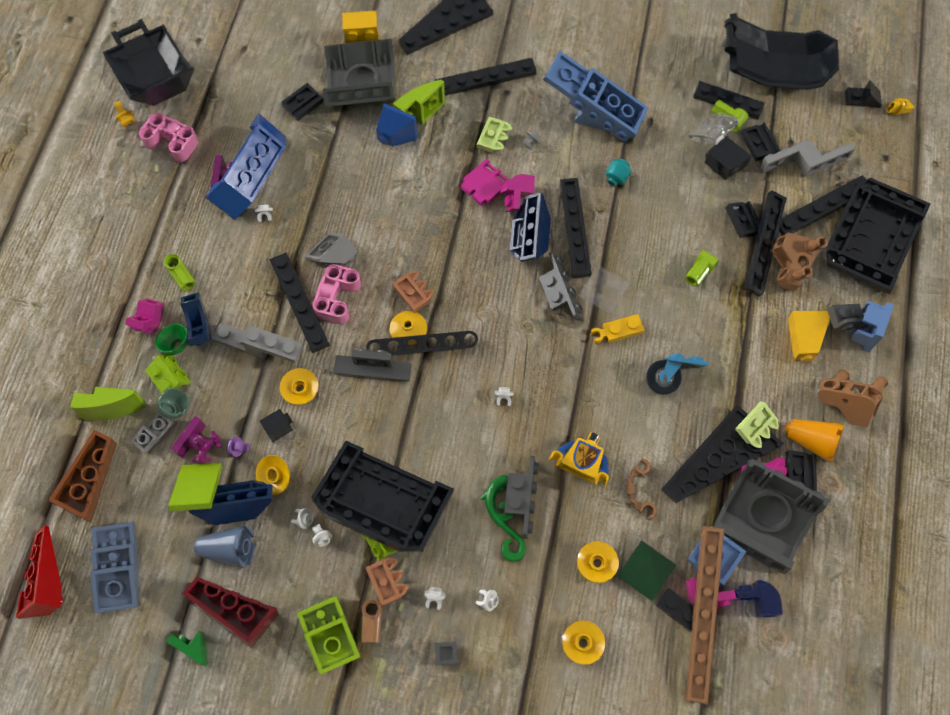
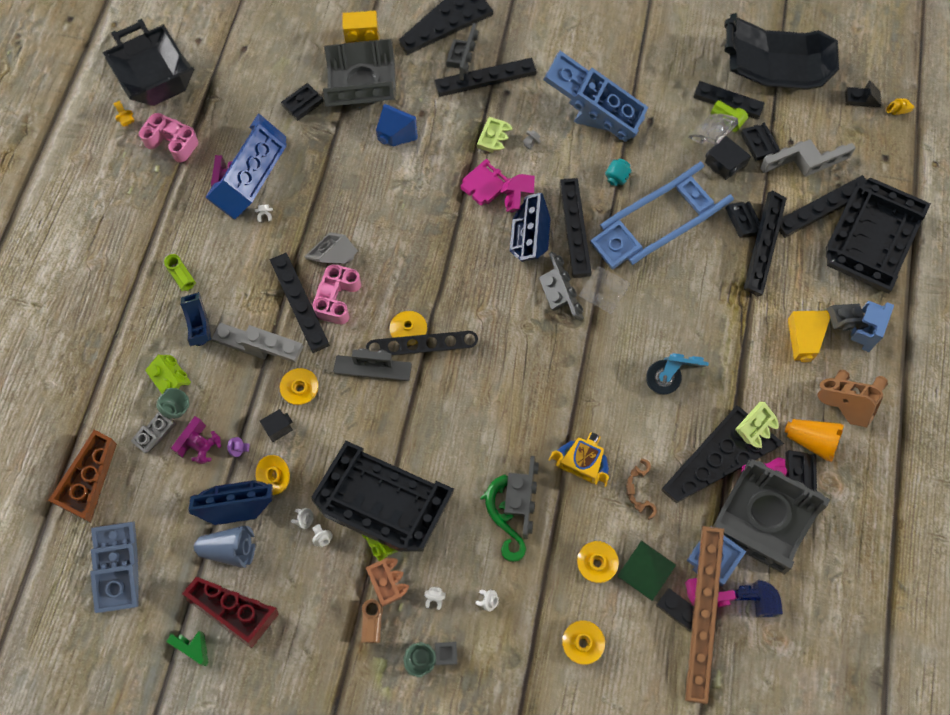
(43, 584): red wedge -> none
(106, 403): lime slope -> none
(147, 316): dark pink brick -> none
(169, 336): green piece -> none
(195, 487): lime tile -> none
(328, 634): lime slope -> none
(412, 291): nougat plate -> none
(419, 659): none -> sand green hair
(422, 101): lime slope -> none
(461, 52): none -> dark grey bracket
(504, 392): white plate -> none
(618, 244): none -> medium blue plate
(619, 329): yellow plate -> none
(702, 266): lime piece -> none
(792, 253): medium nougat piece -> none

